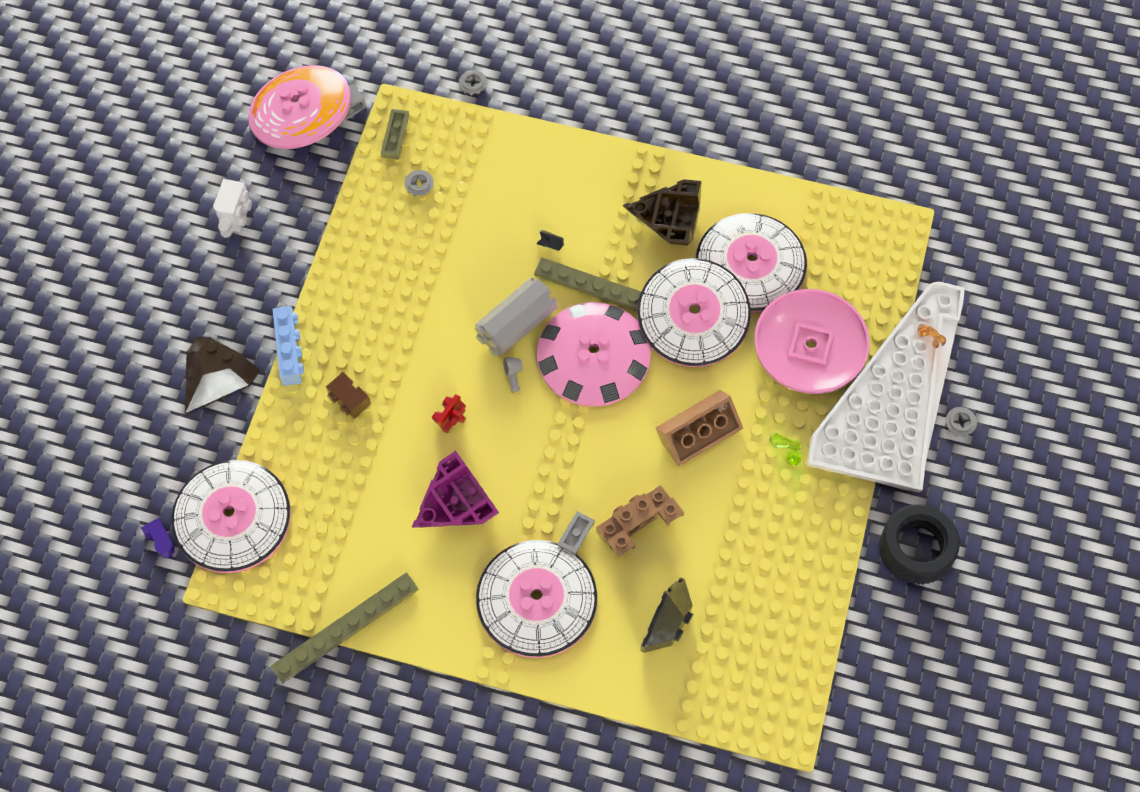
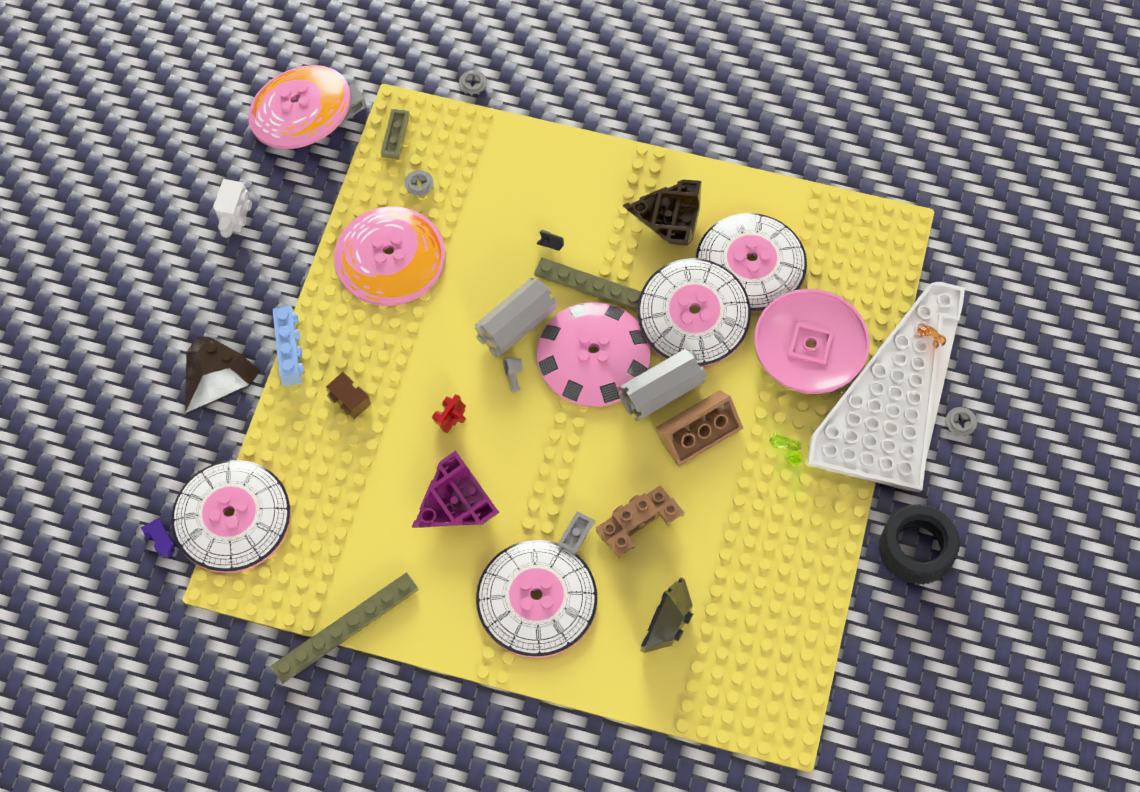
(392, 277): none -> dish
(662, 384): none -> light grey brick

